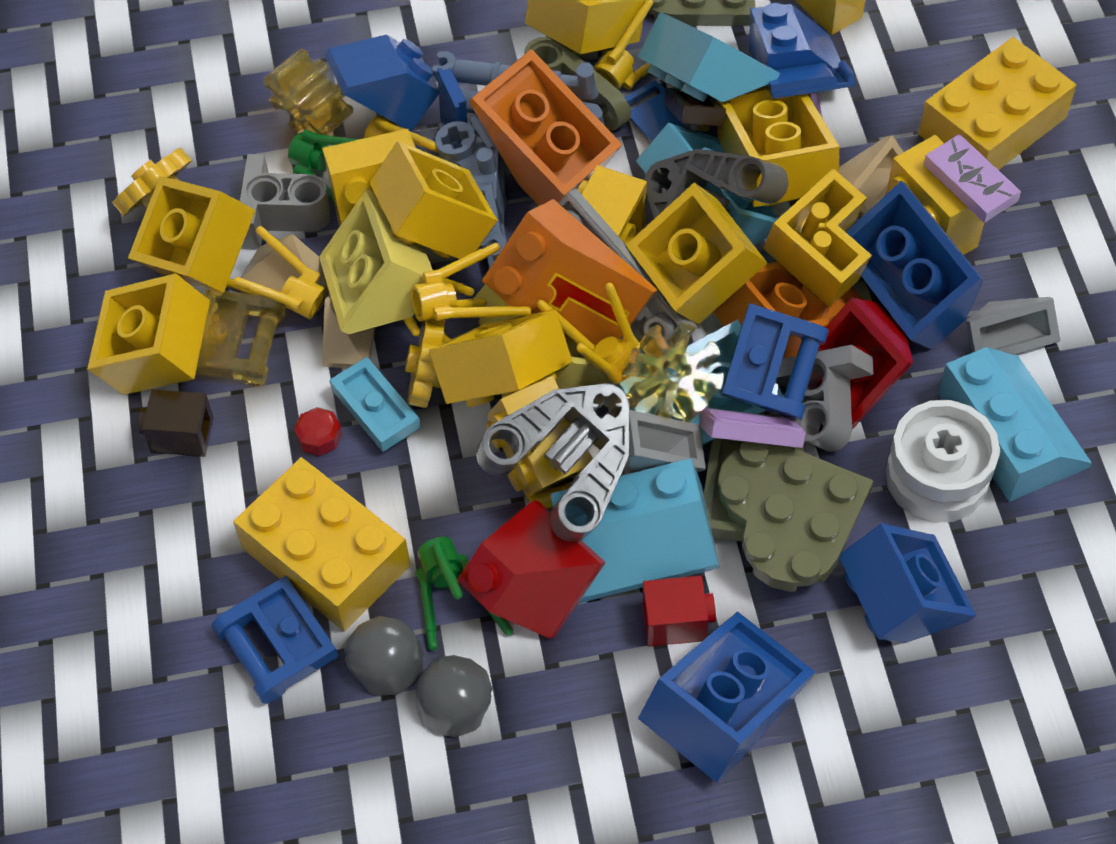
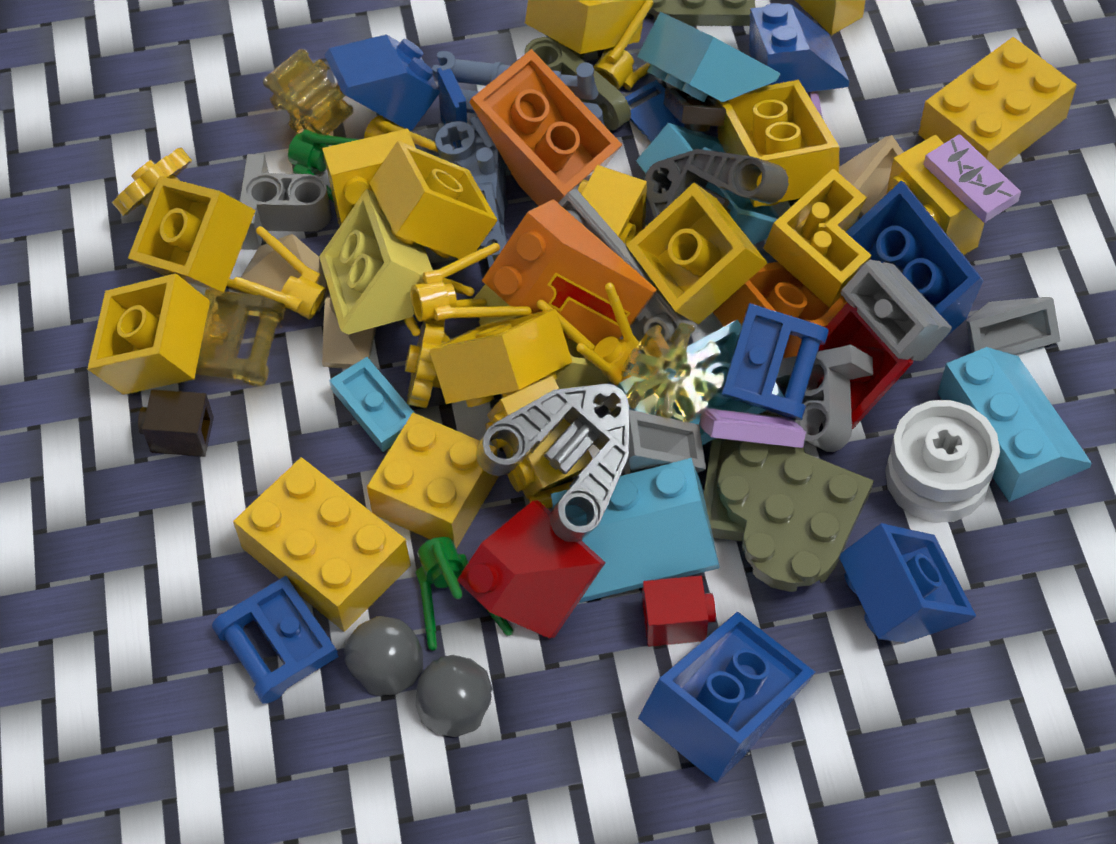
(318, 431): red tile -> none
(430, 481): none -> yellow brick
(810, 79): blue piece -> none
(896, 310): none -> light grey brick

